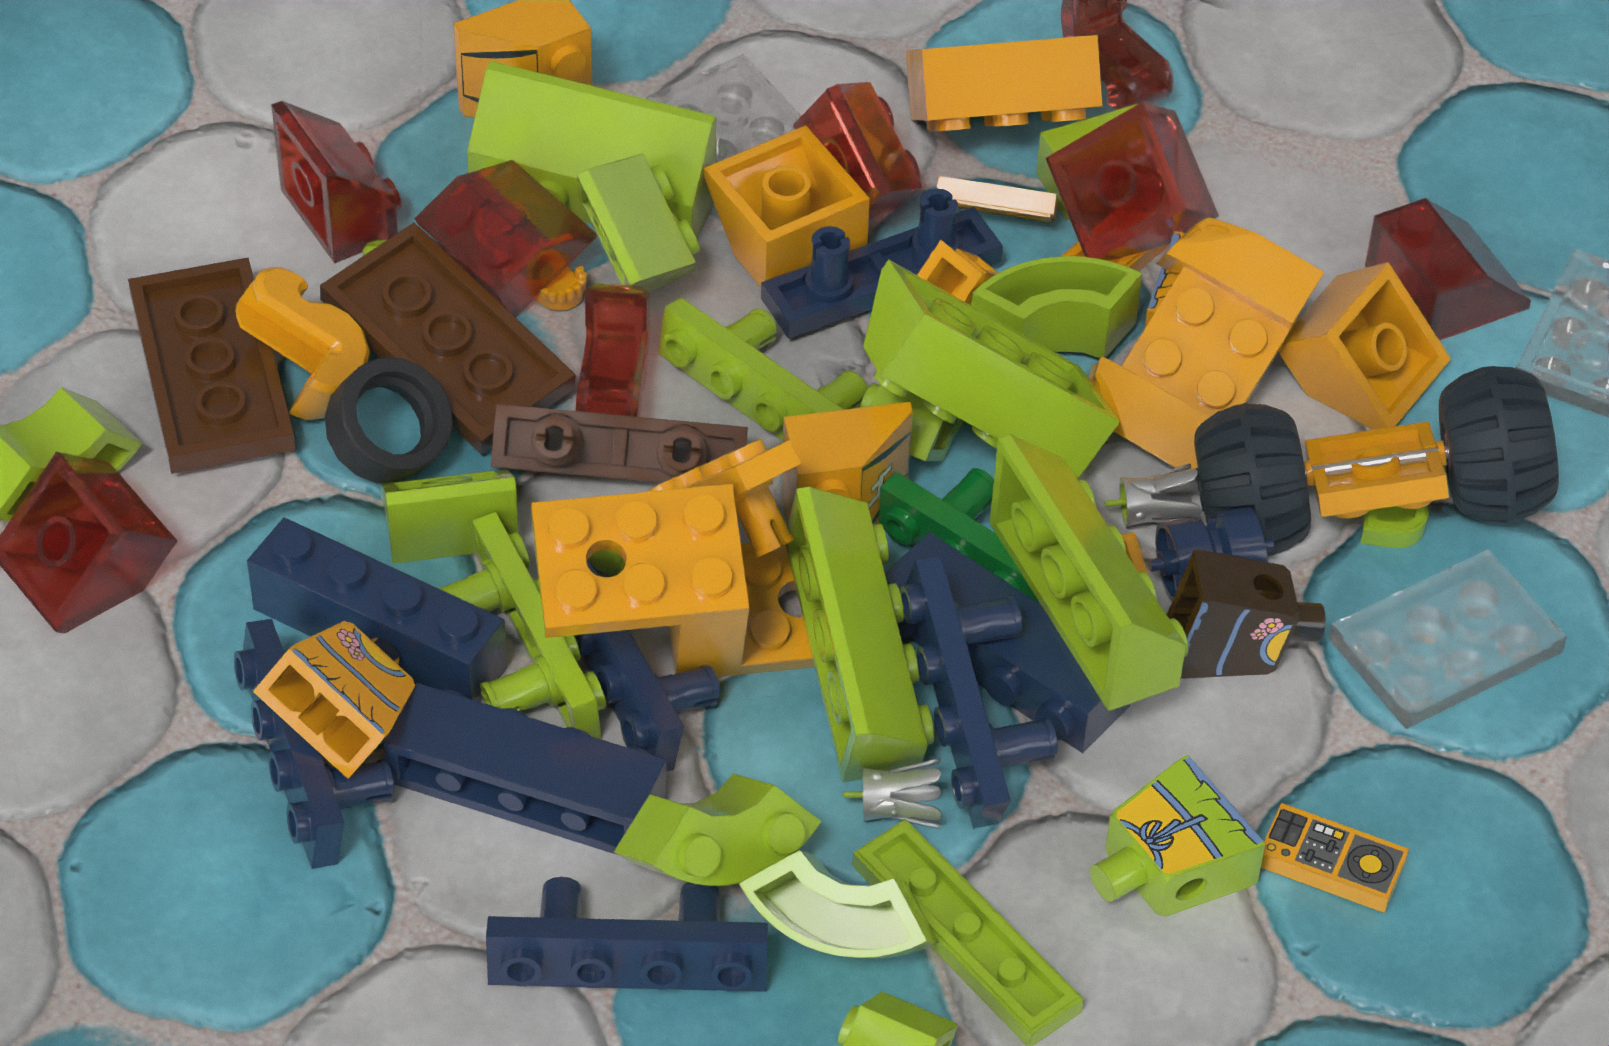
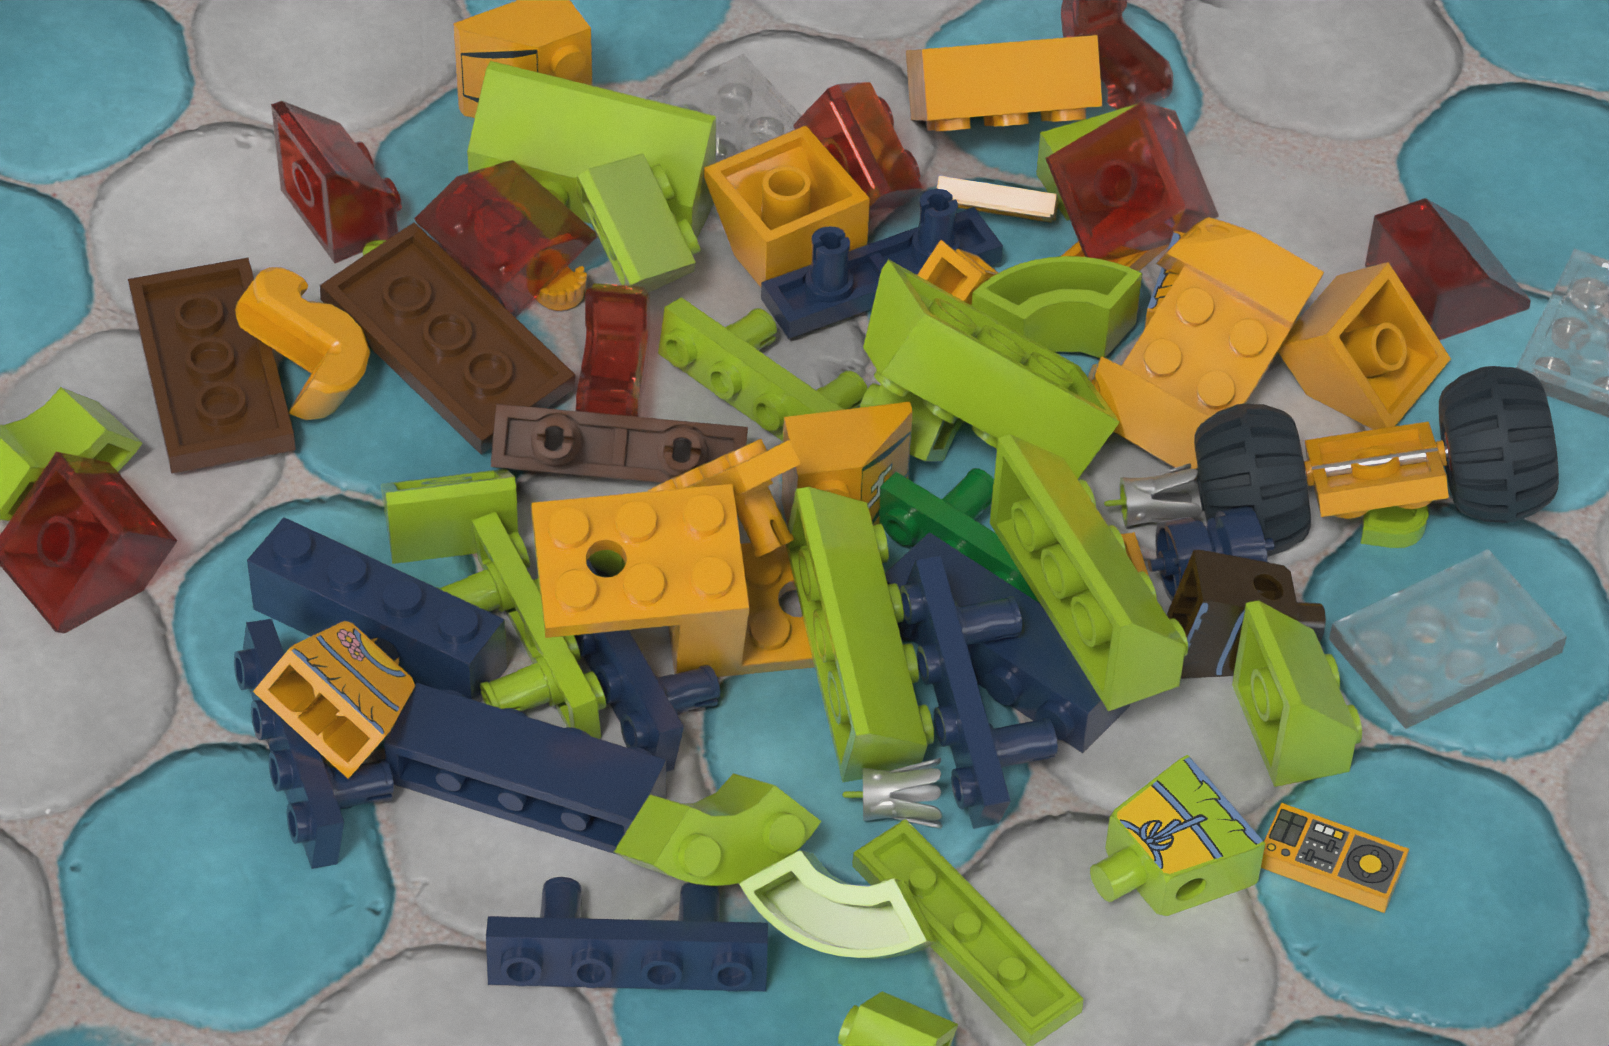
(419, 390): black tyre -> none
(1292, 698): none -> lime slope

